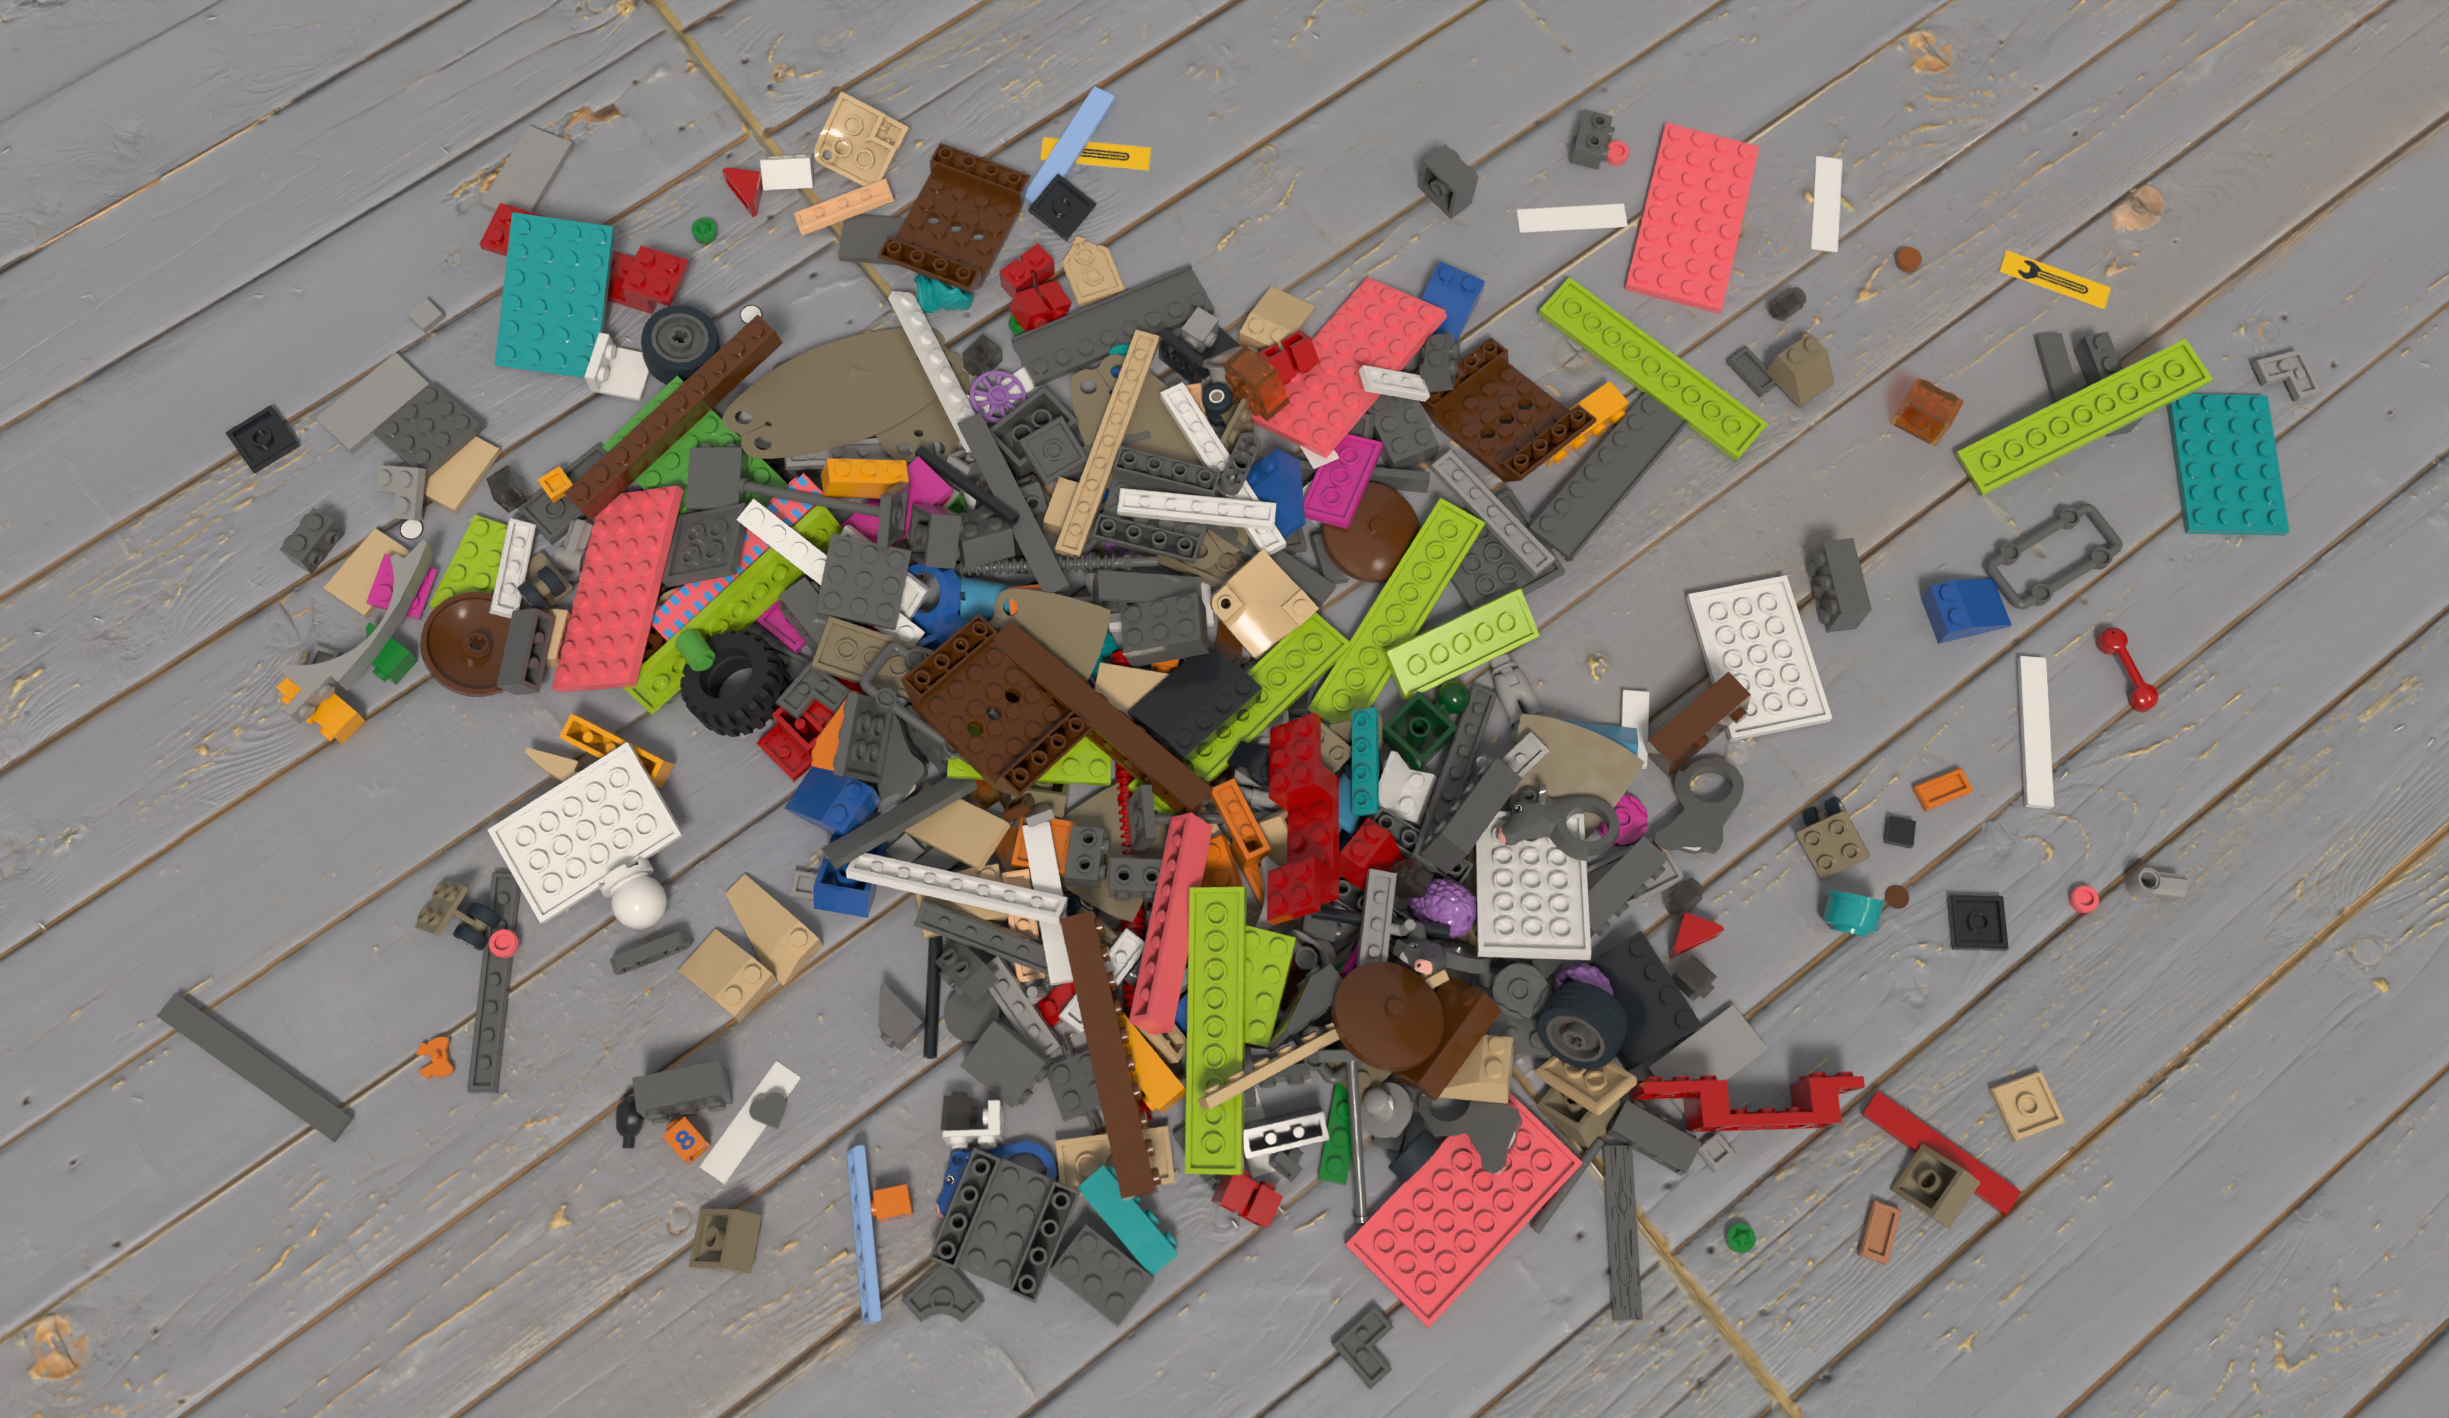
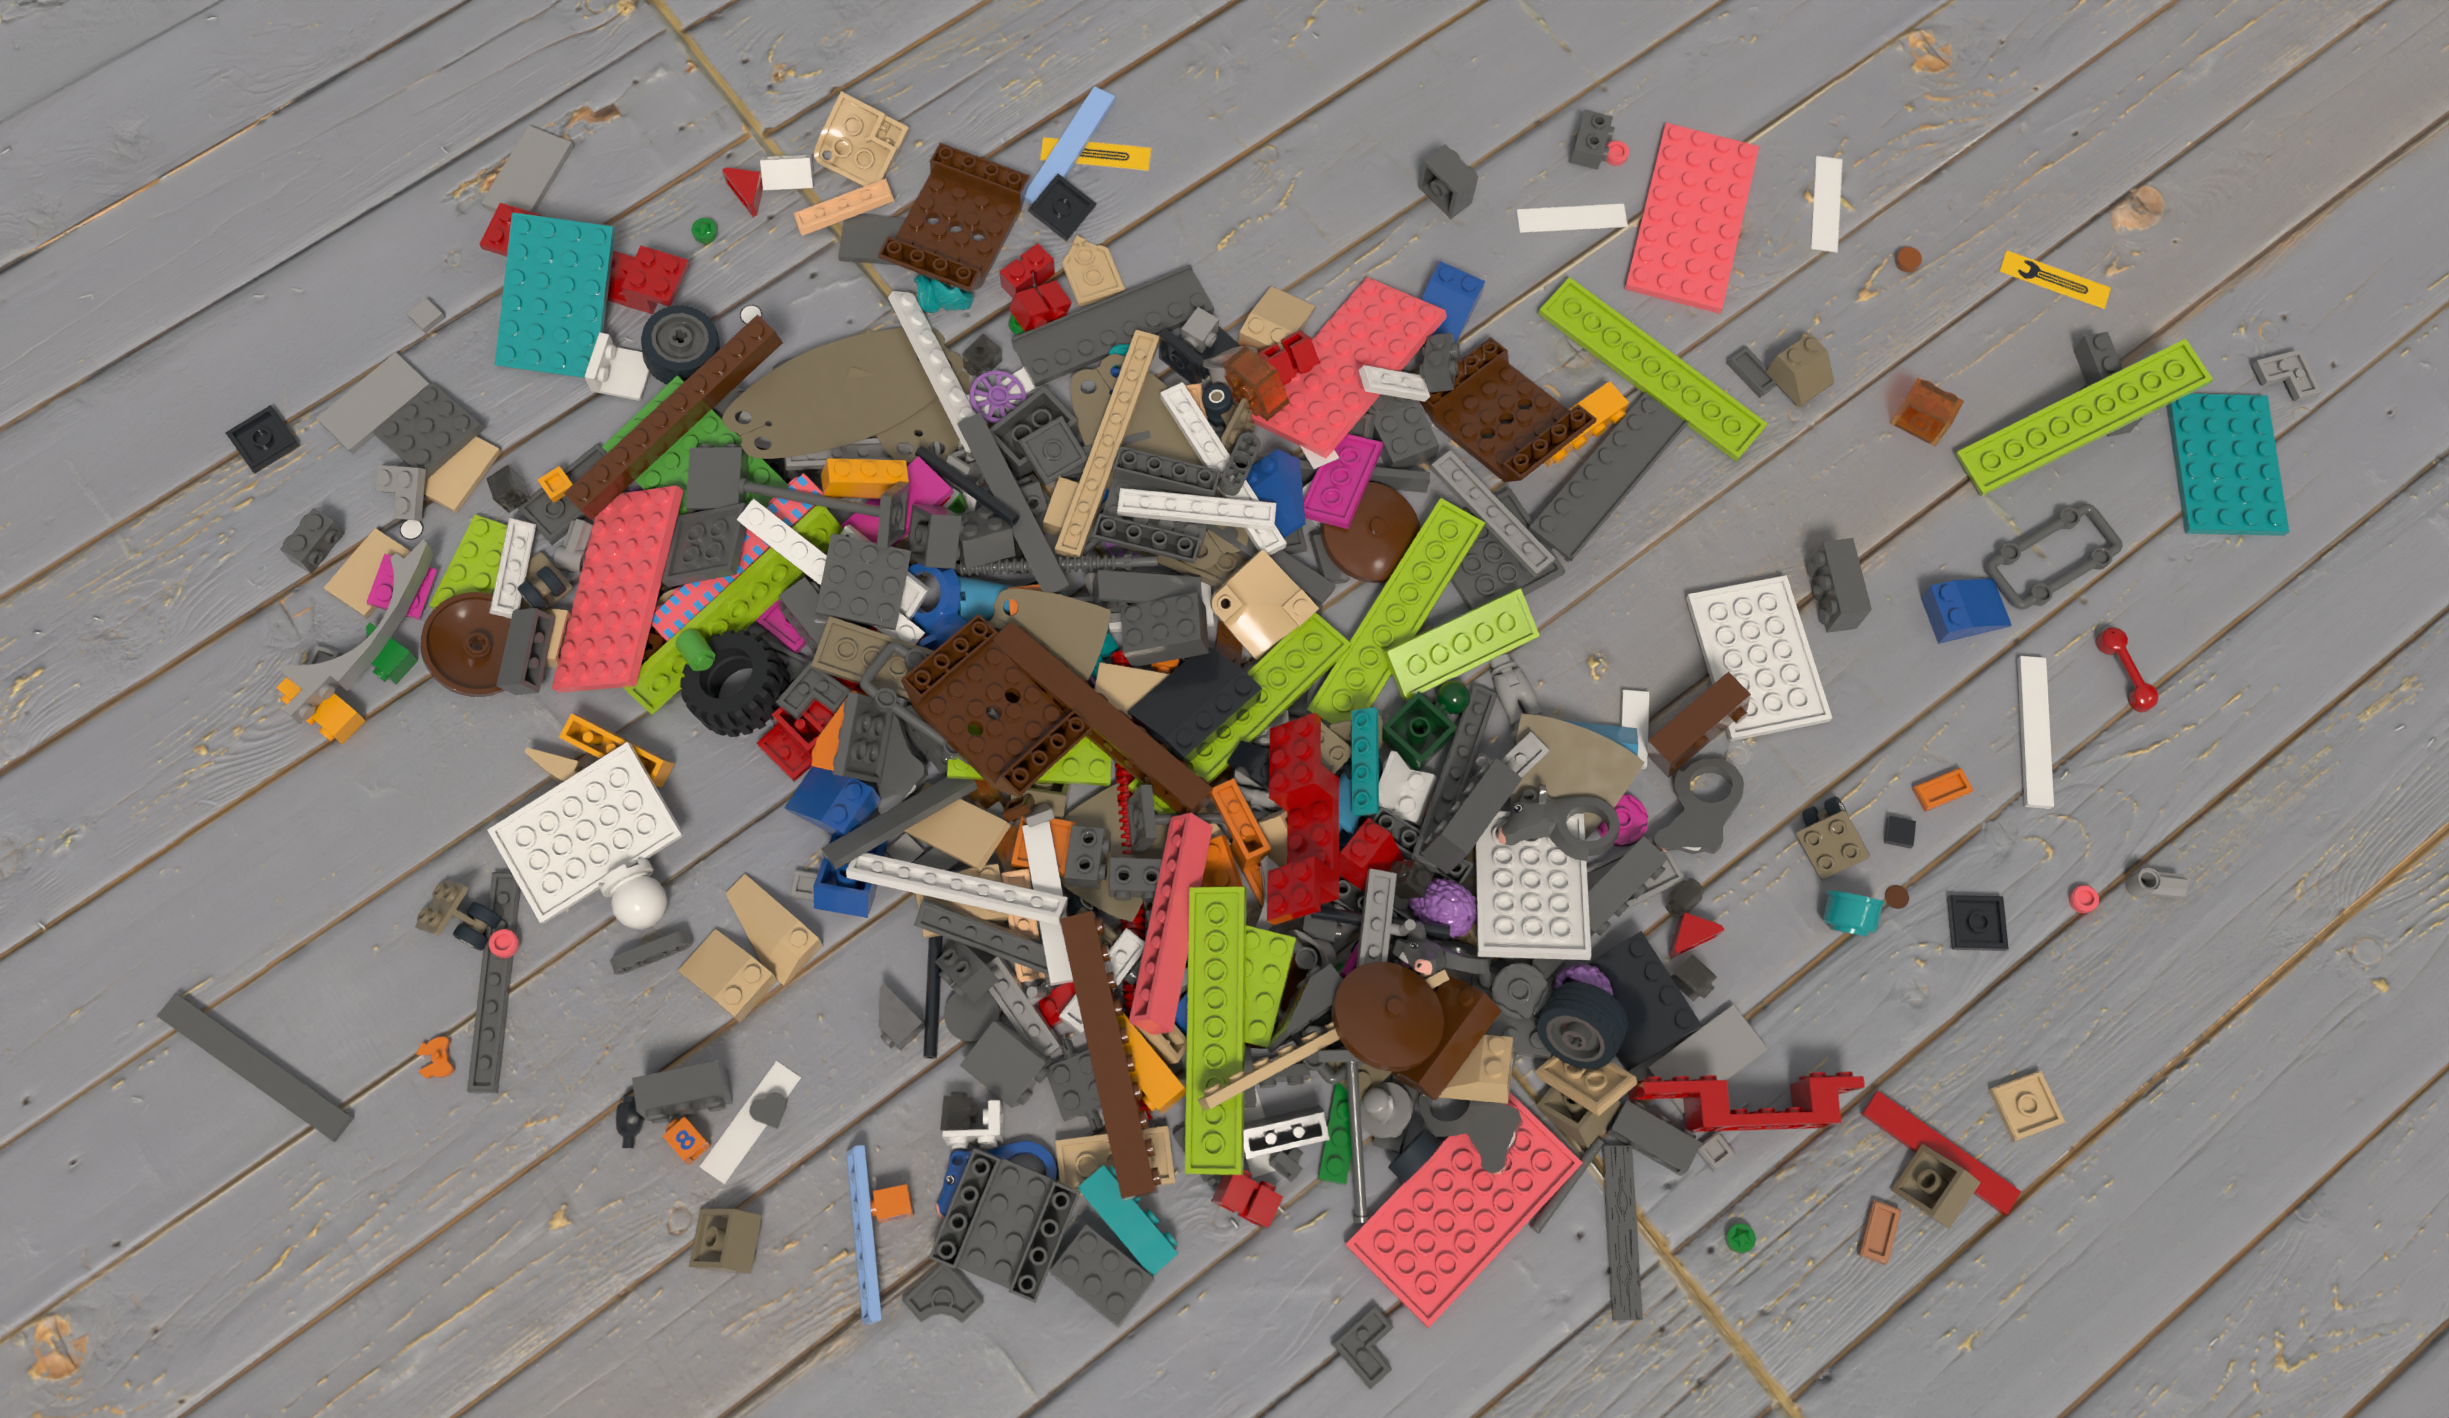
(1787, 303): clear smoke brick -> none
(2056, 366): dark grey tile -> none

